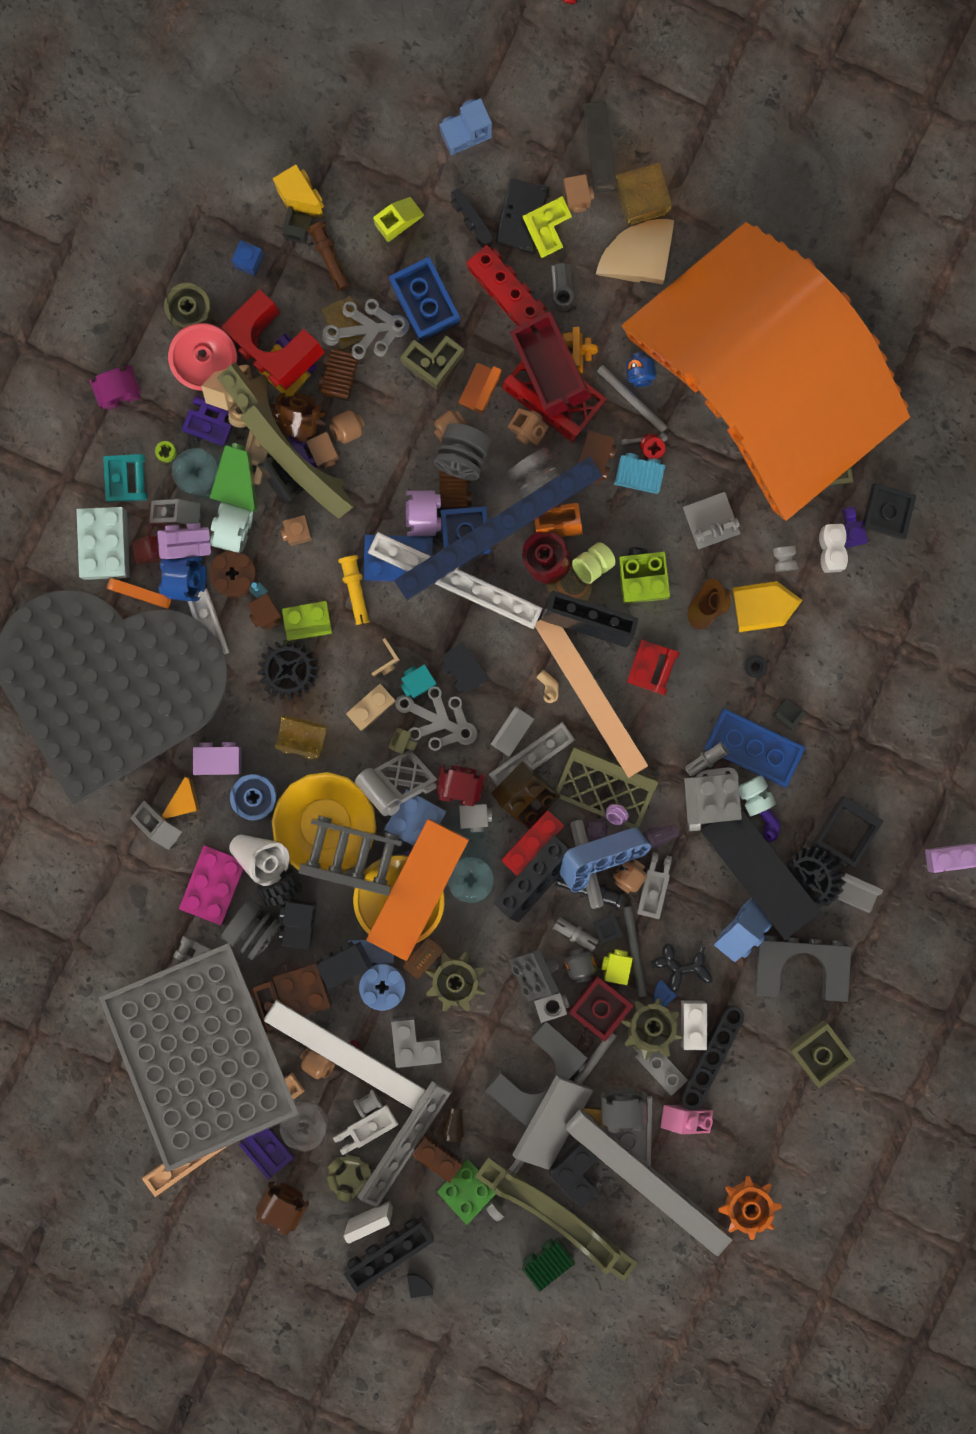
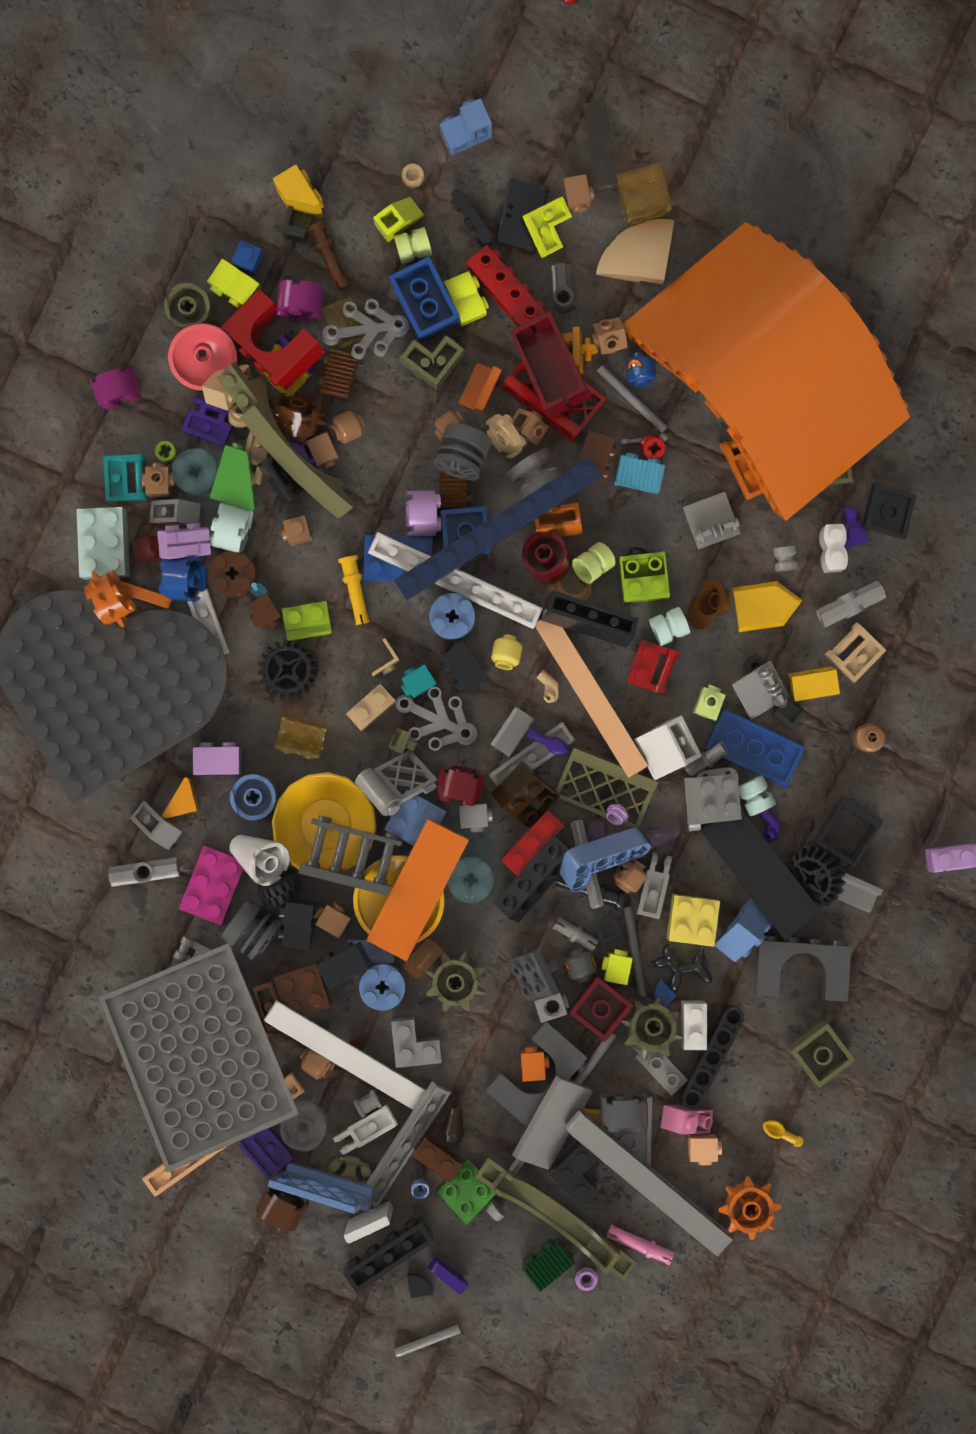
(110, 598): none -> orange brick
(130, 873): none -> light grey piece
(163, 487): none -> medium nougat brick
(233, 284): none -> neon yellow brick
(299, 301): none -> magenta brick
(324, 1188): none -> medium blue fence
(332, 919): none -> medium nougat brick
(412, 175): none -> tan tile
(413, 245): none -> yellowish green wheel
(415, 1189): none -> medium blue hinge
(428, 1340): none -> light grey bar
(444, 606): none -> medium blue brick
(448, 1275): none -> dark purple beam
(466, 298): none -> neon yellow brick
(504, 435): none -> tan plate
(506, 652): none -> light yellow head
(534, 1063): none -> orange brick
(553, 744): none -> dark purple piece
(591, 1284): none -> lavender plate
(609, 335): none -> medium nougat brick
(640, 1244): none -> bright pink pin
(666, 627): none -> light aqua wheel
(668, 747): none -> white slope
(693, 920): none -> light yellow brick
(704, 1148): none -> light nougat brick
(709, 702): none -> yellowish green brick
(741, 471): none -> orange plate
(761, 690): none -> light grey hinge
(776, 1130): none -> yellow piece
(814, 683): none -> yellow hinge
(851, 604): none -> light grey piece
(860, 658): none -> tan plate
(863, 732): none -> medium nougat head

